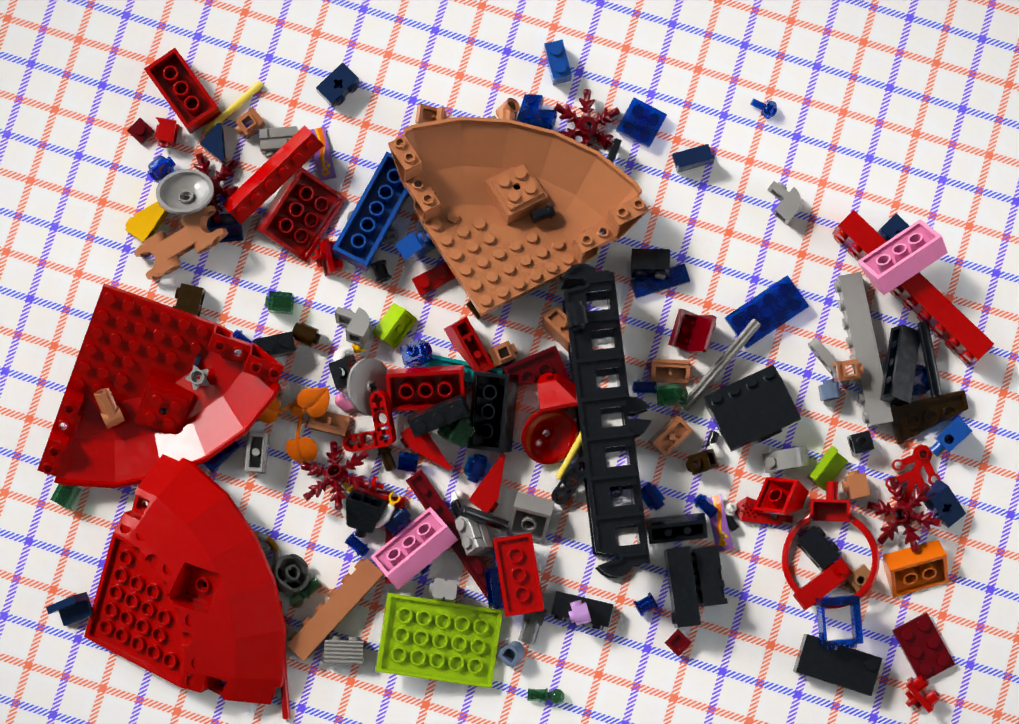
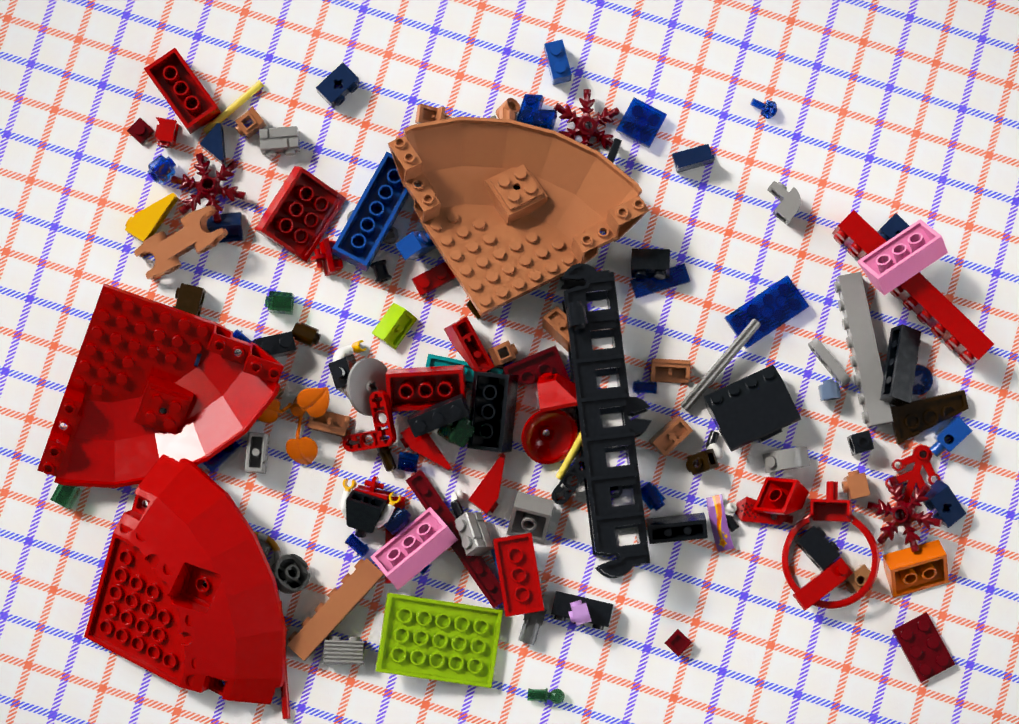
(72, 608): dark blue panel -> none
(110, 411): nougat piece -> none
(185, 192): light grey dish -> none
(196, 383): light grey plate -> none
(272, 174): red brick -> none
(297, 599): clear green pin -> none
(323, 156): medium lavender sticker -> none
(336, 475): dark red piece -> none
(343, 403): bright pink arm -> none
(357, 325): light grey brick -> none
(416, 353): clear blue brick -> none
(444, 590): light grey brick -> none
(476, 467): clear blue head -> none
(484, 518): black axle -> none
(493, 587): clear blue tile -> none
(512, 653): sand blue plate -> none
(543, 213): black pin -> none
(645, 604): clear blue bush -> none
(671, 395): clear green brick -> none
(682, 587): black brick -> none
(692, 332): dark red bracket -> none
(705, 505): clear blue pin -> none
(708, 576): black wedge -> none
(827, 468): lime panel -> none
(840, 667): black brick -> none
(841, 370): nougat window -> none
(856, 622): clear blue window -> none
(918, 695): red hips -> none
(929, 358): black axle -> none

